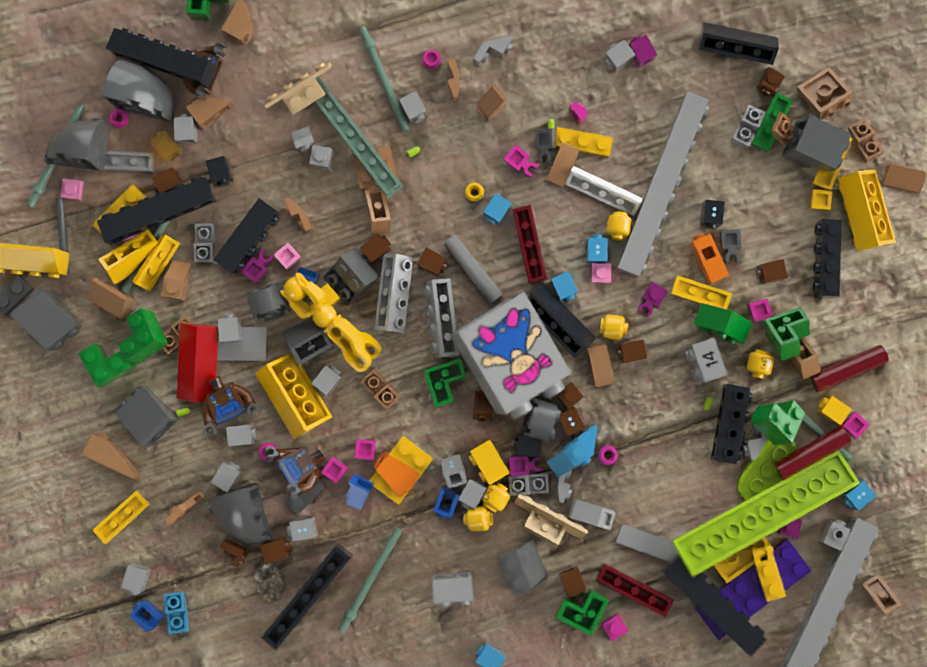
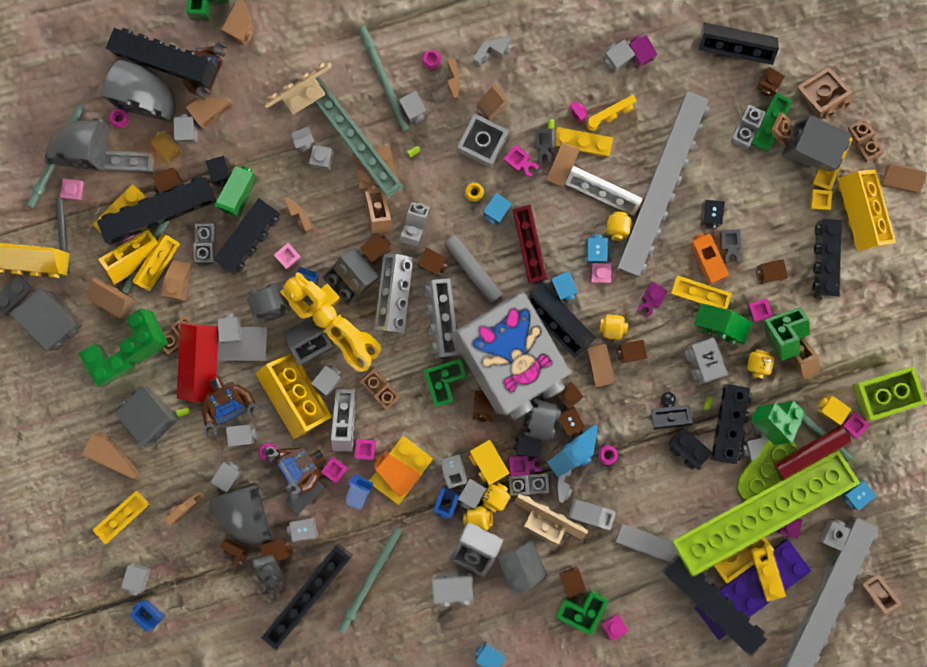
(176, 612): dark azure slope -> none
(236, 191): none -> slope
(255, 268): magenta plate -> none
(268, 570): none -> dark grey plate
(343, 420): none -> light grey slope
(414, 224): none -> light grey slope
(476, 549): none -> light grey brick
(482, 141): none -> light grey brick
(611, 113): none -> yellow plate
(634, 589): dark red brick -> none
(671, 416): none -> black plate
(690, 448): none -> black bracket
(849, 368): dark red brick -> none
(889, 393): none -> lime brick

